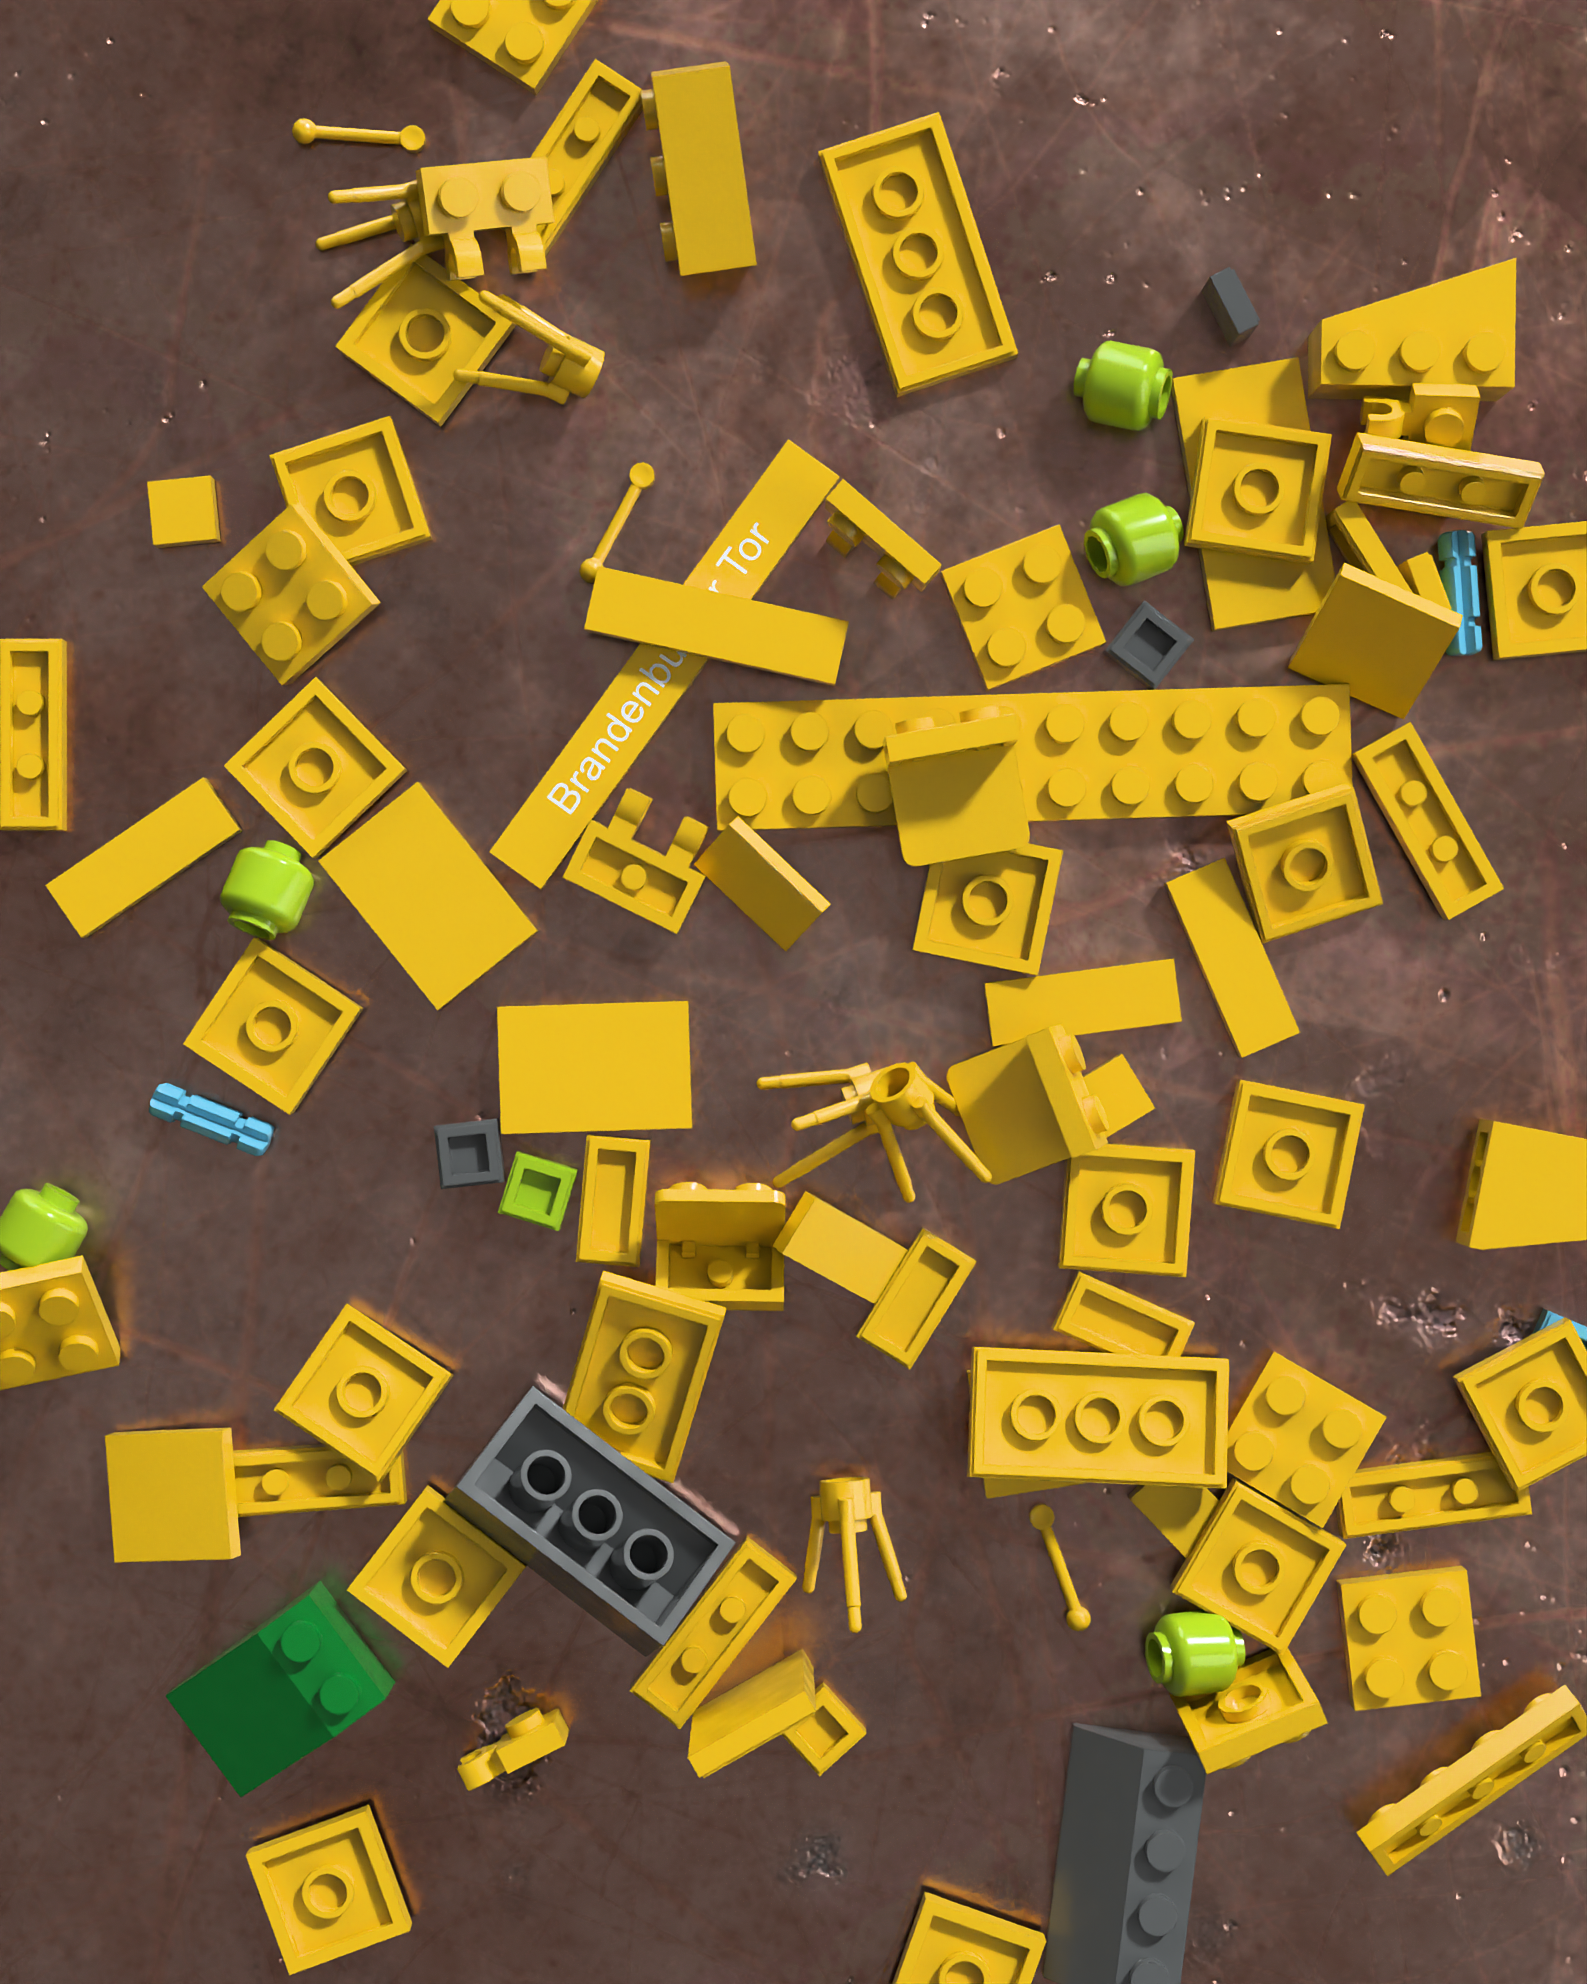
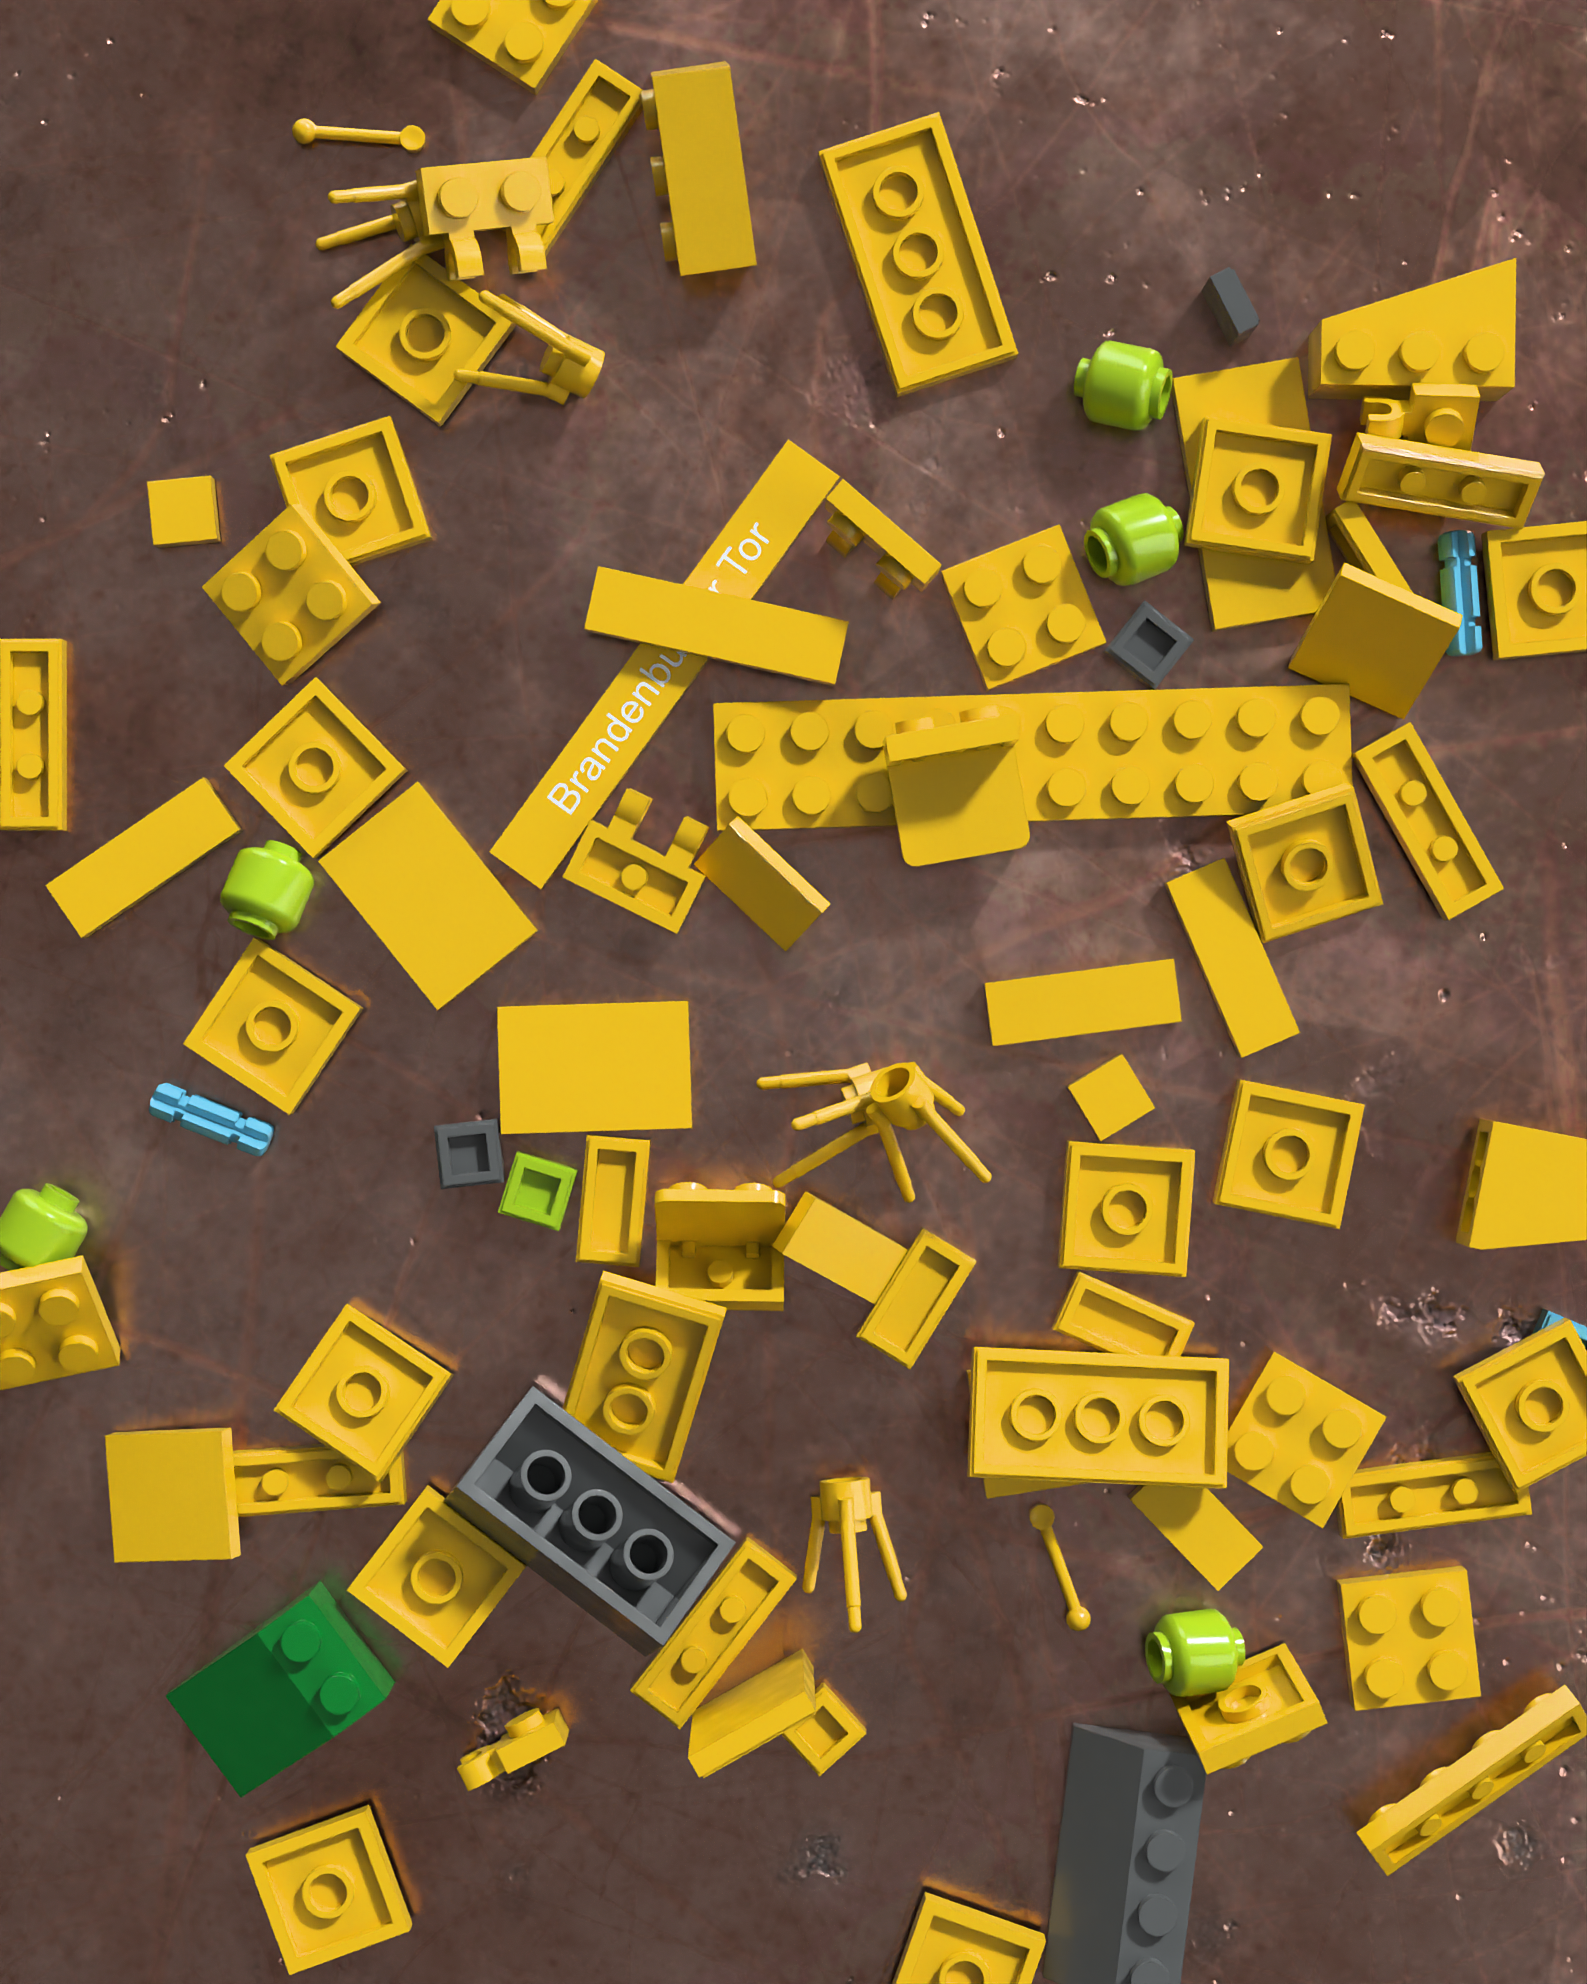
(641, 478): yellow hinge -> none
(990, 908): yellow plate -> none
(1028, 1104): yellow bracket -> none
(1258, 1566): yellow tile -> none
(1424, 579): yellow tile -> none

